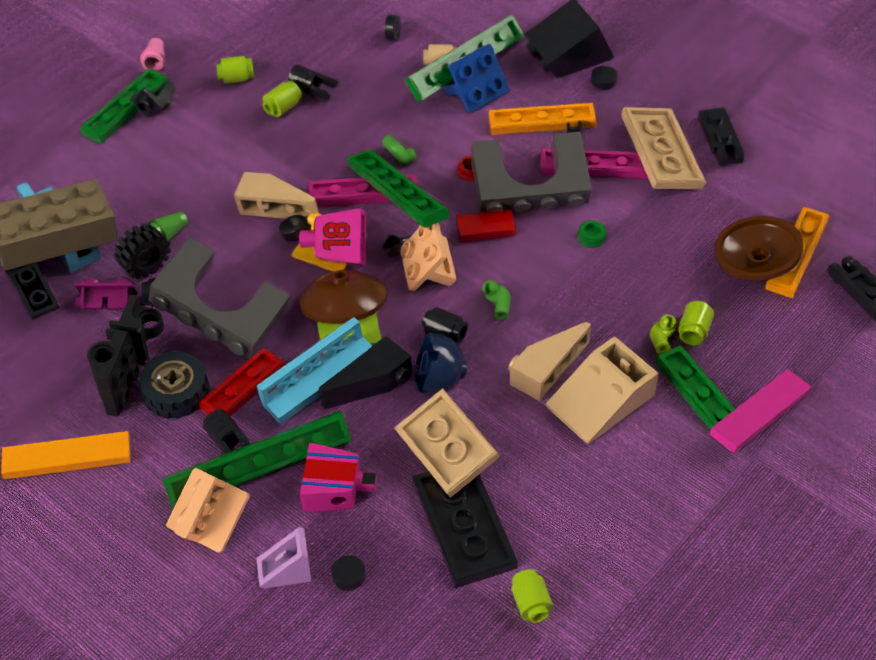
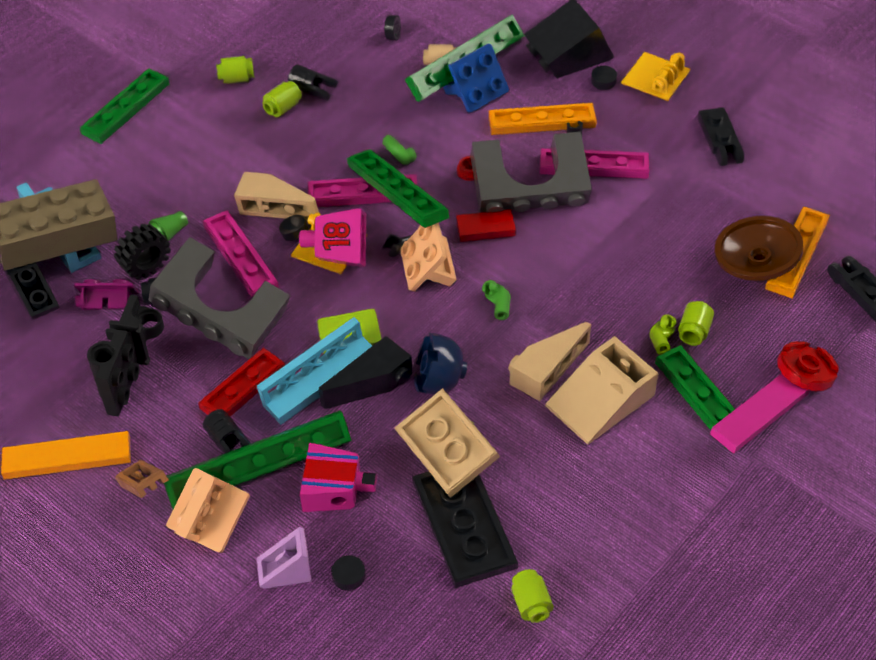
(137, 482): none -> medium nougat tile
(152, 103): black bracket -> none
(153, 55): bright pink cone -> none
(173, 384): black wheel -> none
(238, 252): none -> dark pink tile
(342, 296): reddish brown dish -> none
(445, 323): black brick -> none
(592, 234): green tile -> none
(657, 75): none -> yellow hinge
(662, 148): tan tile -> none
(807, 366): none -> red tile

